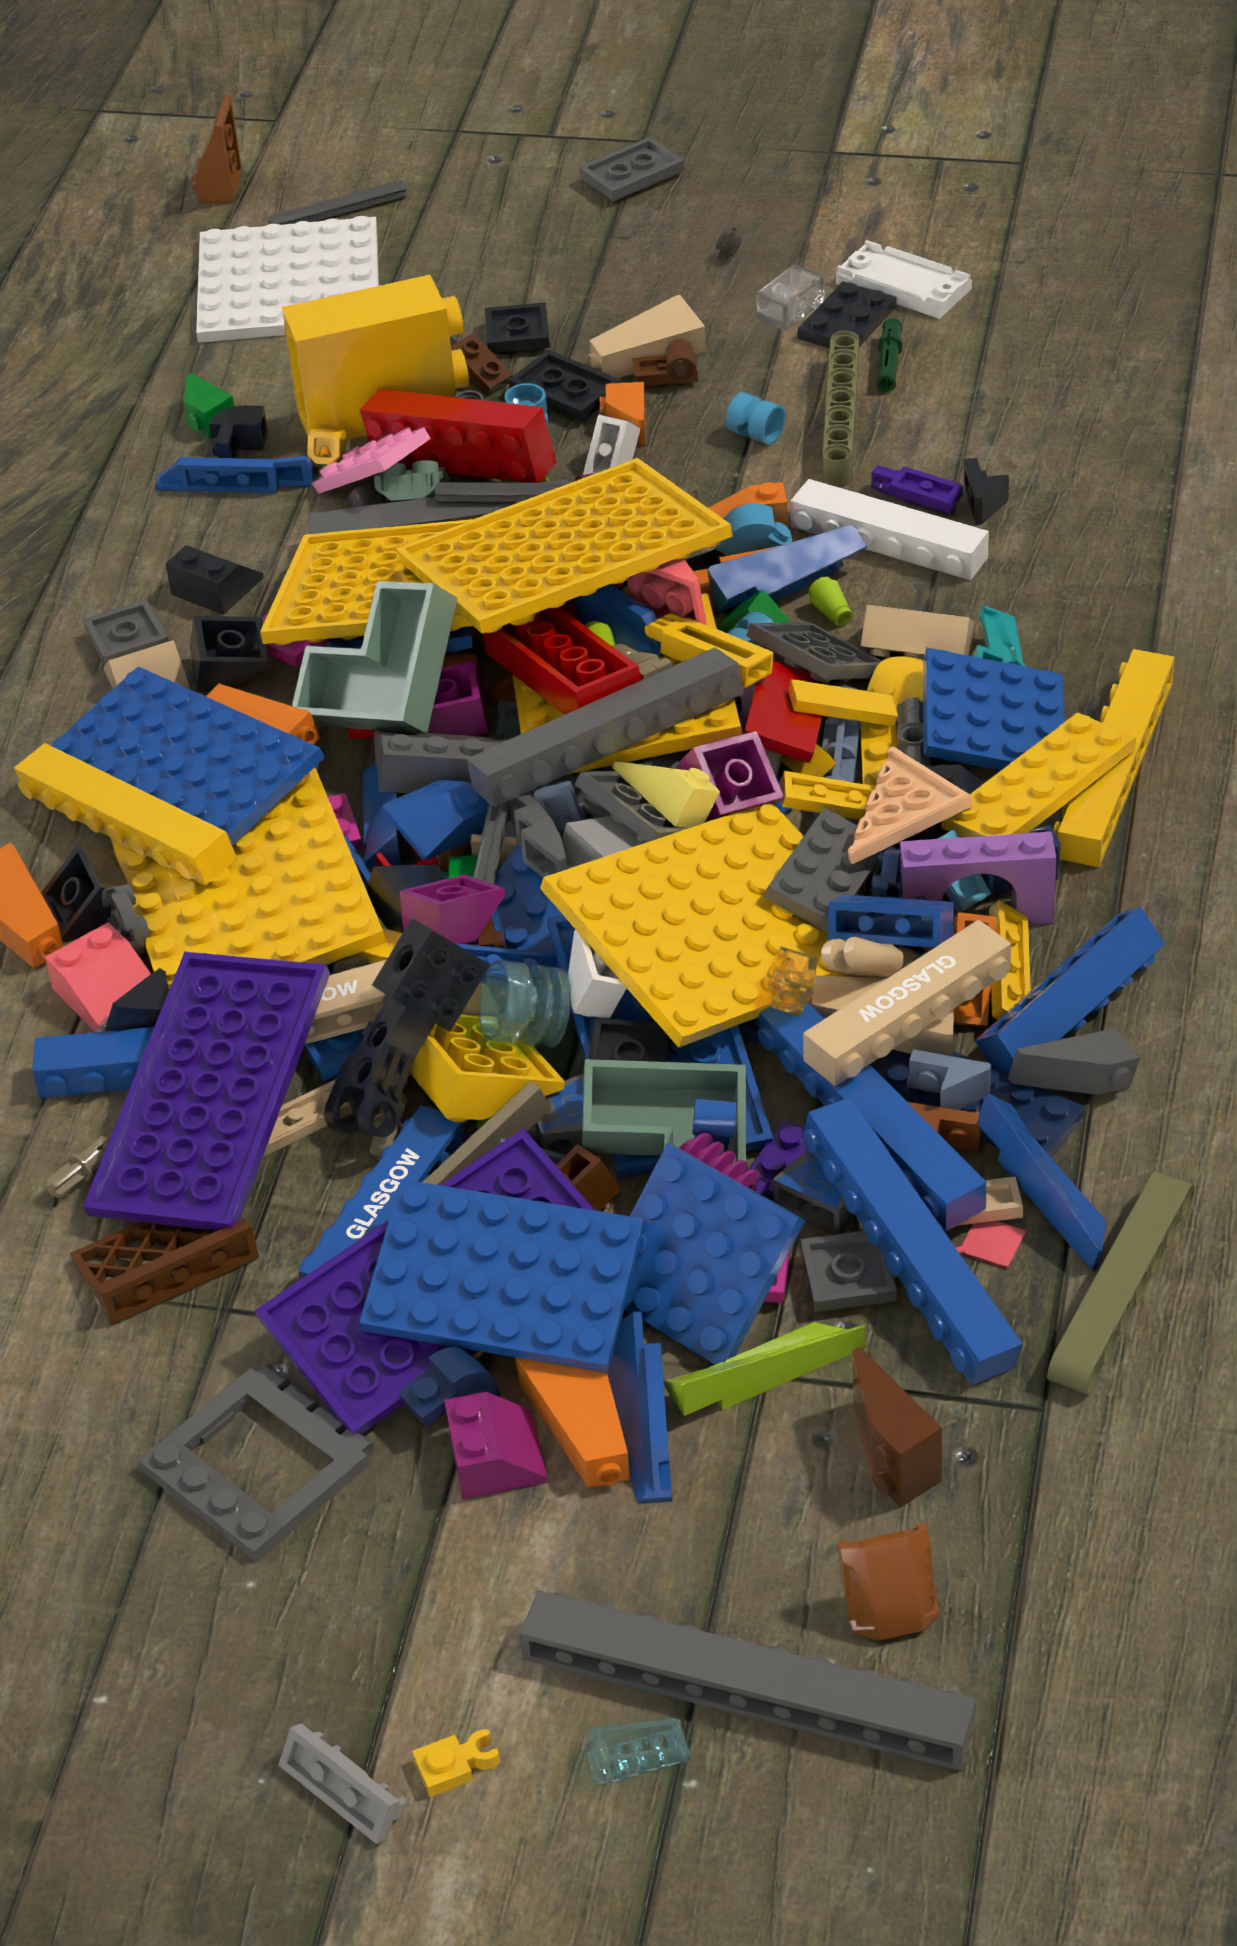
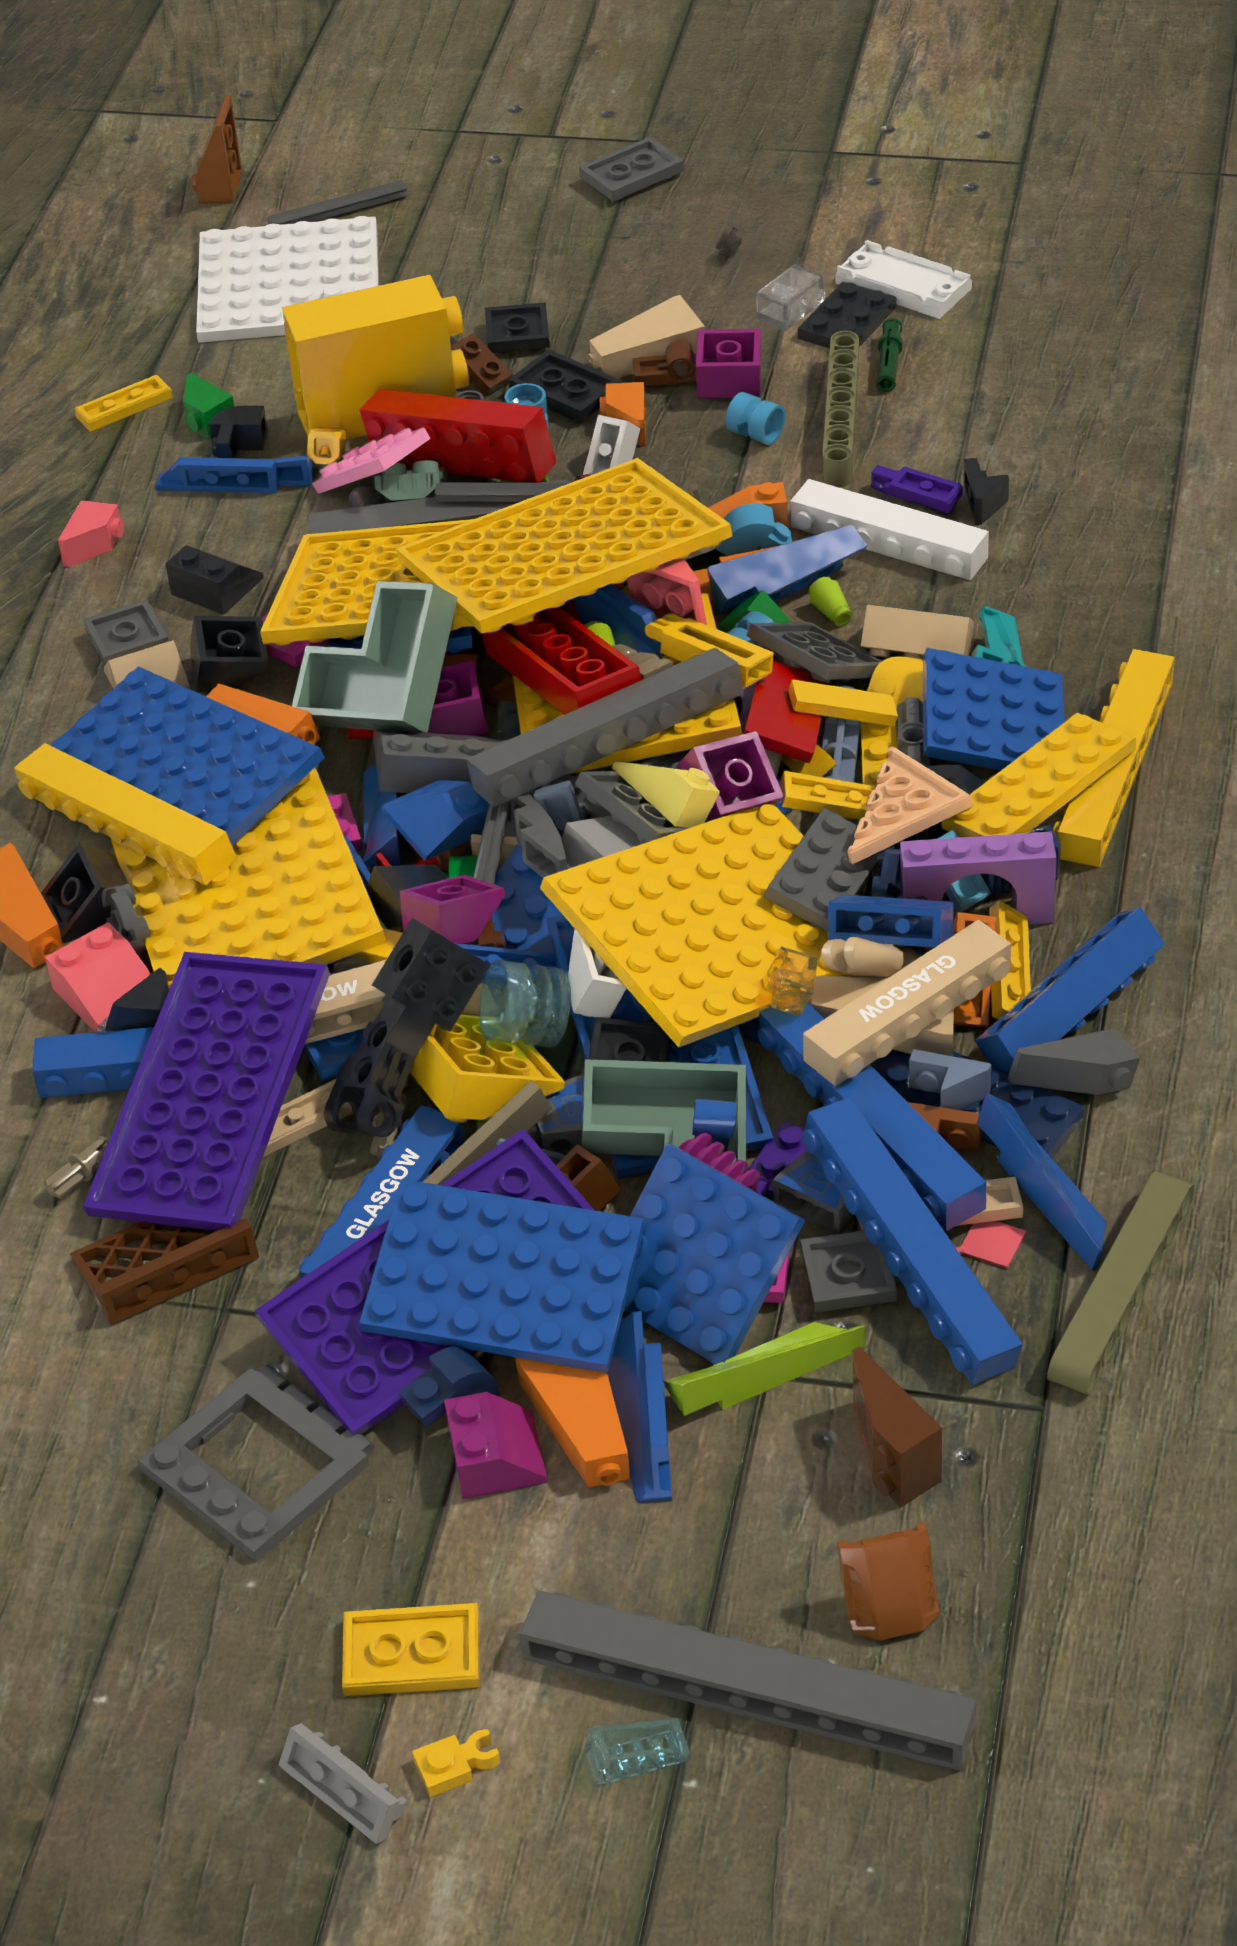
(90, 532): none -> coral slope
(123, 403): none -> yellow tile
(411, 1649): none -> yellow tile
(728, 363): none -> magenta brick

